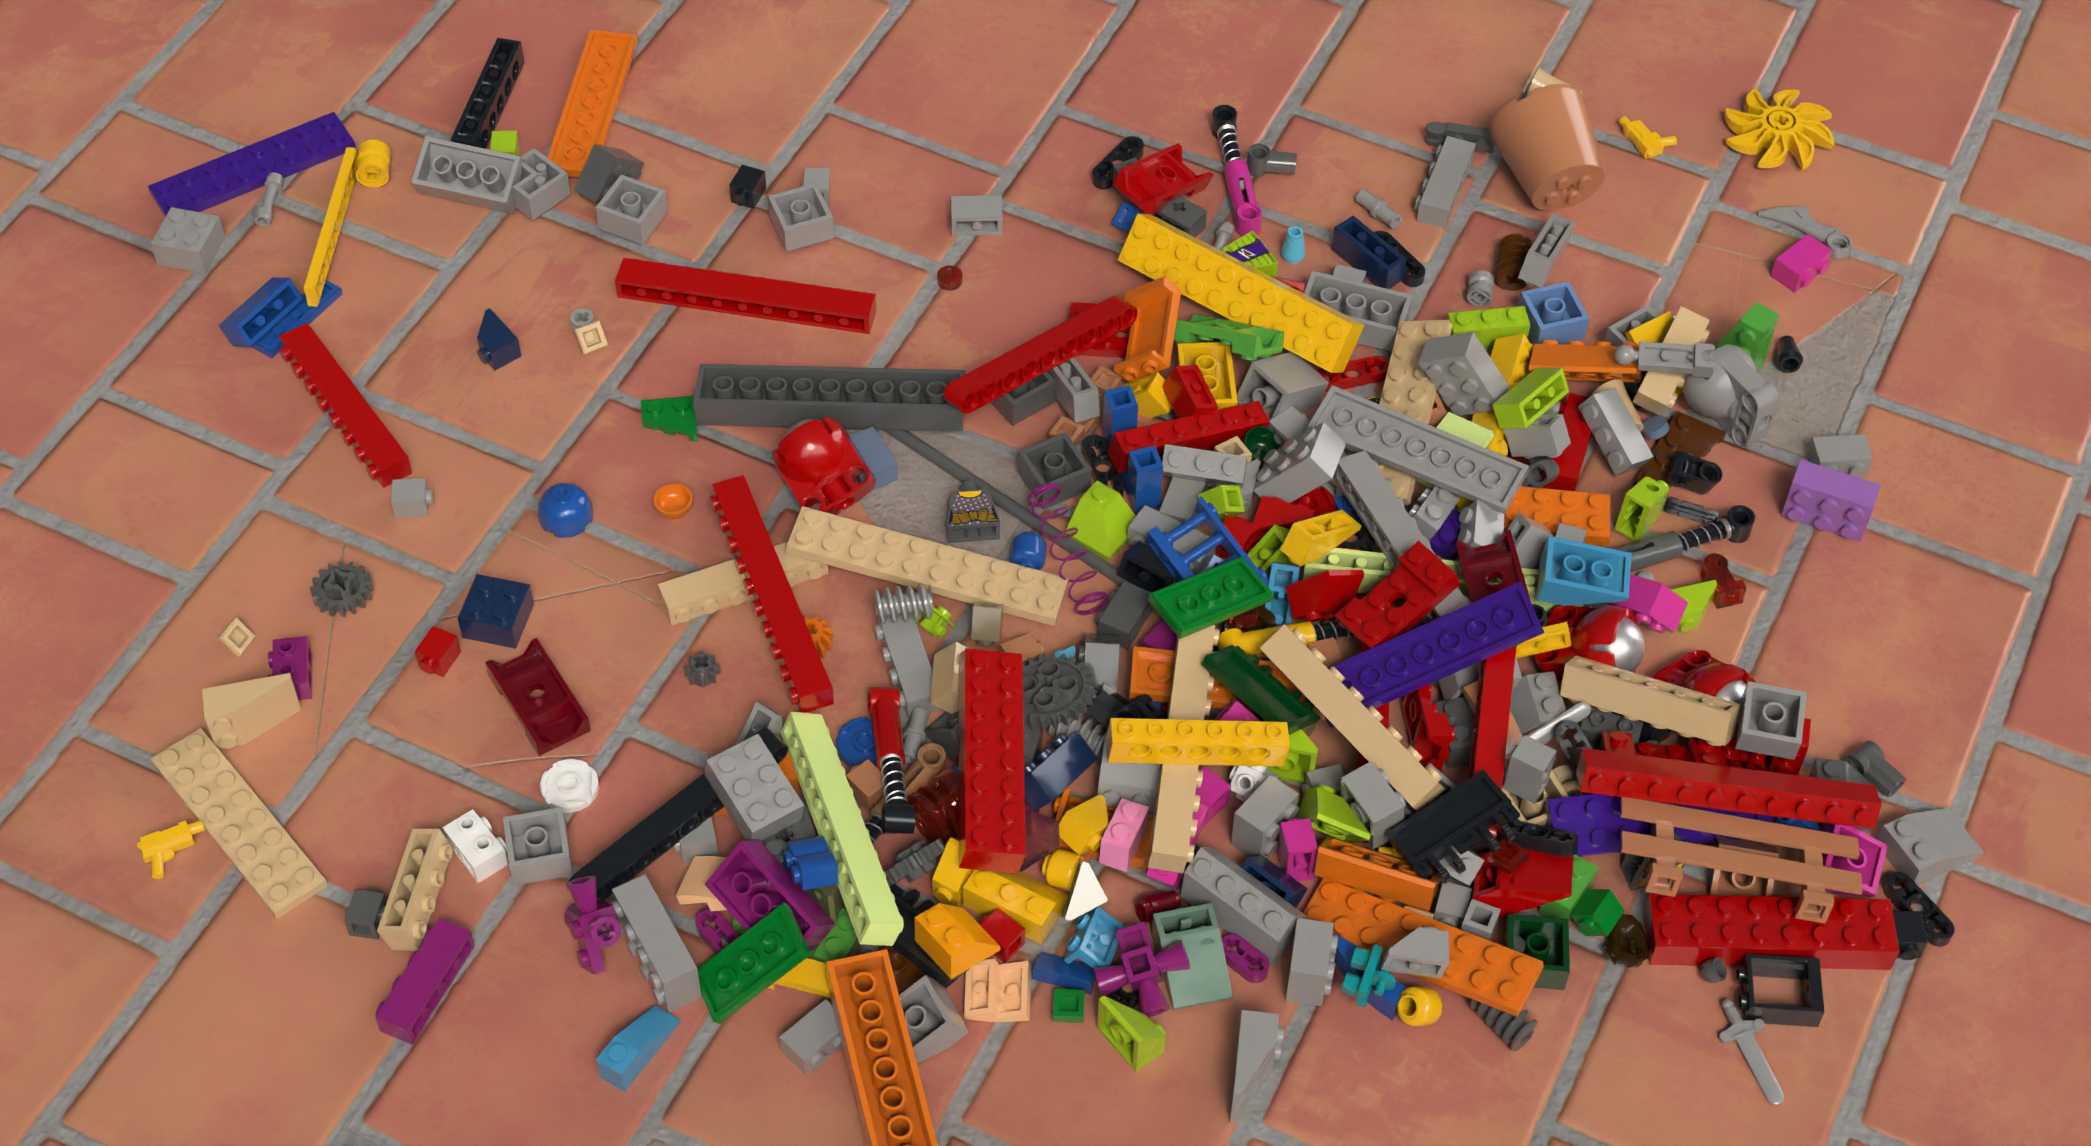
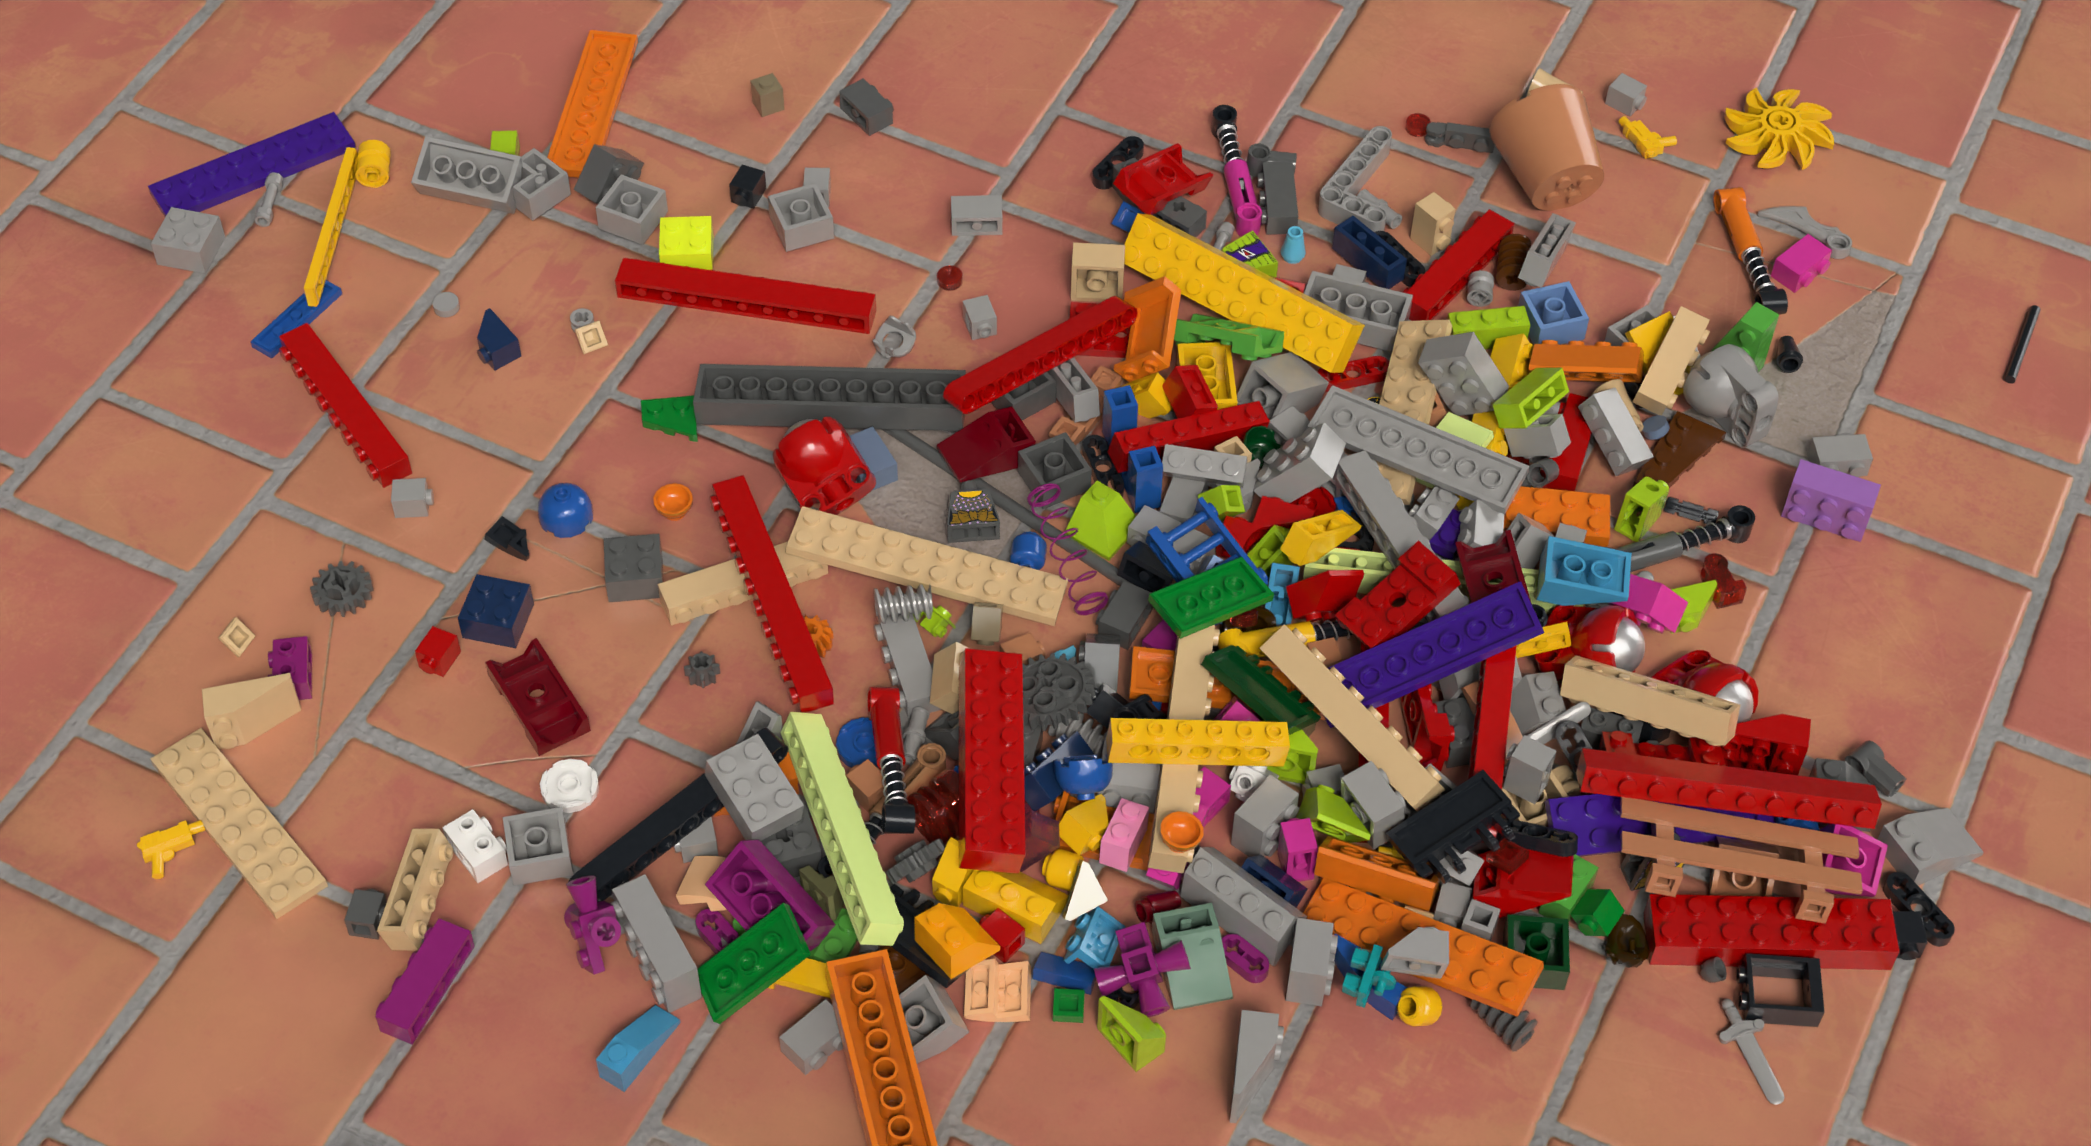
(260, 312): blue brick -> none
(446, 304): none -> light grey tile
(490, 94): black brick -> none
(508, 538): none -> black slope
(633, 567): none -> dark grey brick
(687, 241): none -> neon yellow brick
(767, 95): none -> dark tan brick
(811, 863): blue brick -> none
(866, 106): none -> dark grey brick
(891, 325): none -> light grey piece
(979, 317): none -> light grey brick
(986, 445): none -> dark red slope
(1083, 775): none -> blue cylinder
(1097, 271): none -> tan brick
(1181, 831): none -> orange piece
(1278, 197): none -> dark grey brick
(1338, 195): none -> light grey beam
(1416, 124): none -> clear red tile
(1432, 223): none -> tan brick
(1445, 181): light grey brick -> none
(1452, 271): none -> red brick
(1626, 95): none -> light grey brick
(1669, 358): light grey plate -> none
(1691, 471): black piece -> none
(1732, 207): none -> piece
(1771, 720): light grey brick -> none
(2022, 344): none -> black bar

